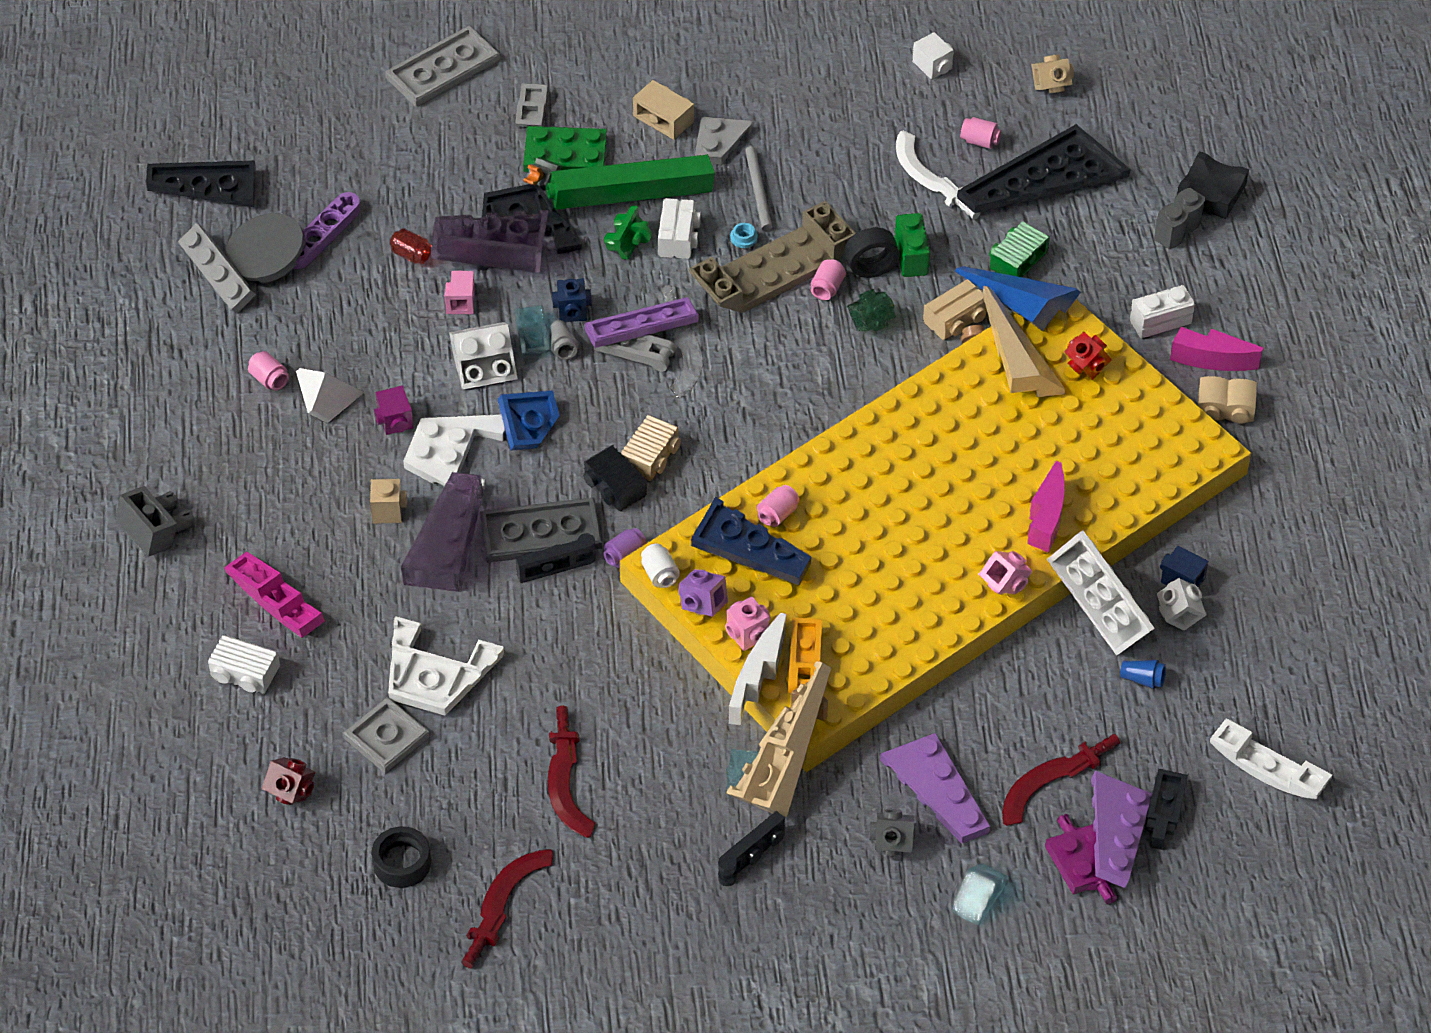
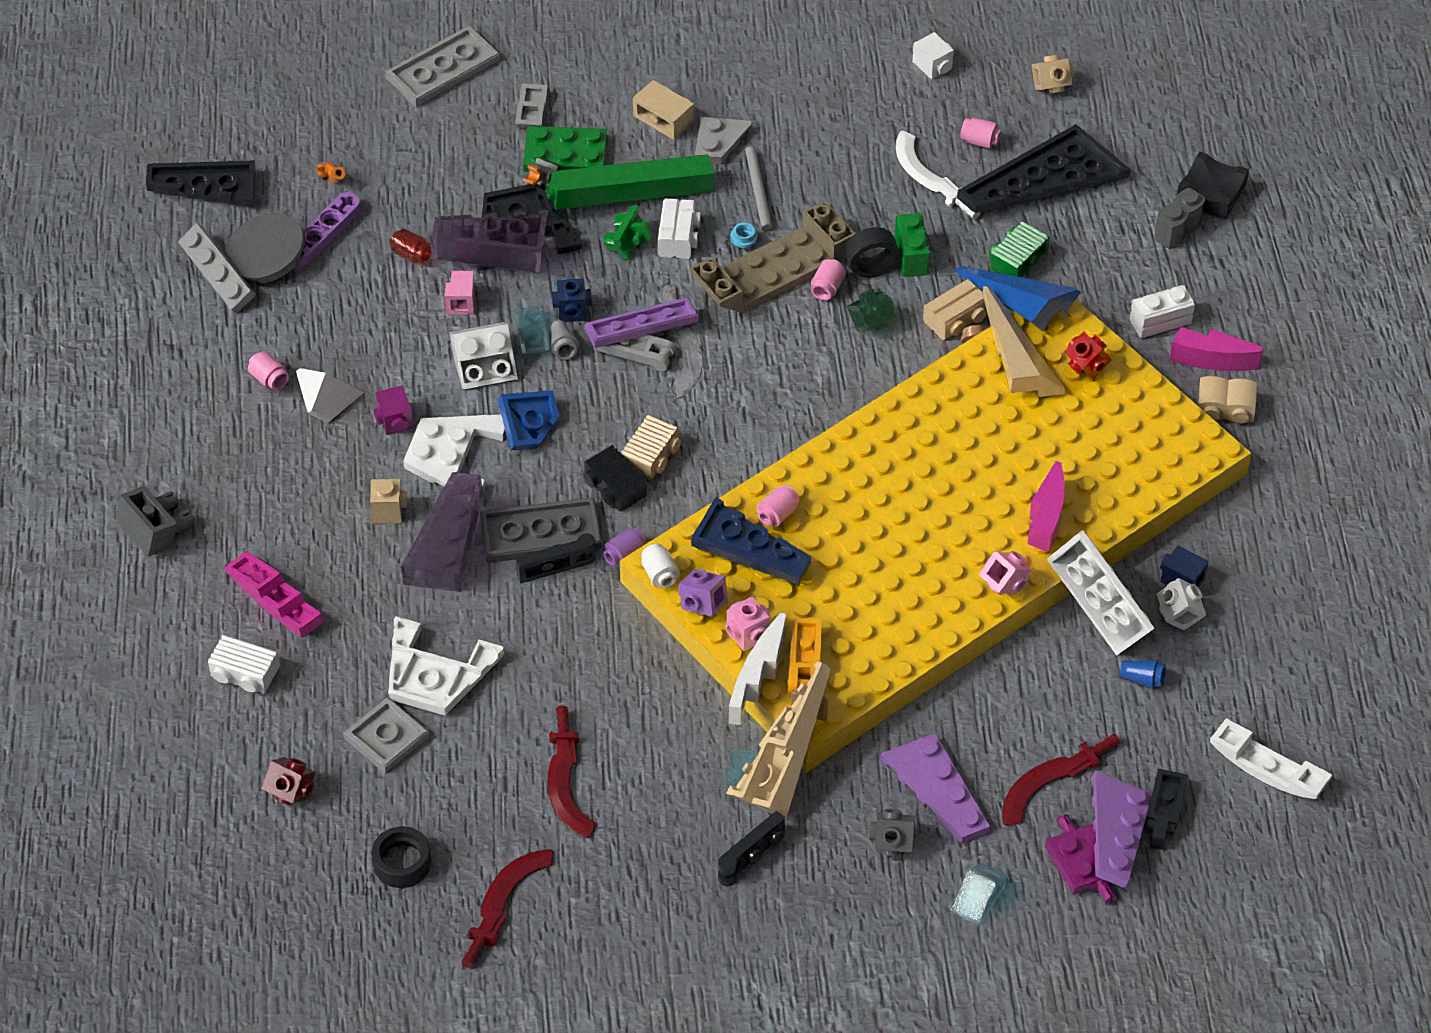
(334, 173): none -> orange arm

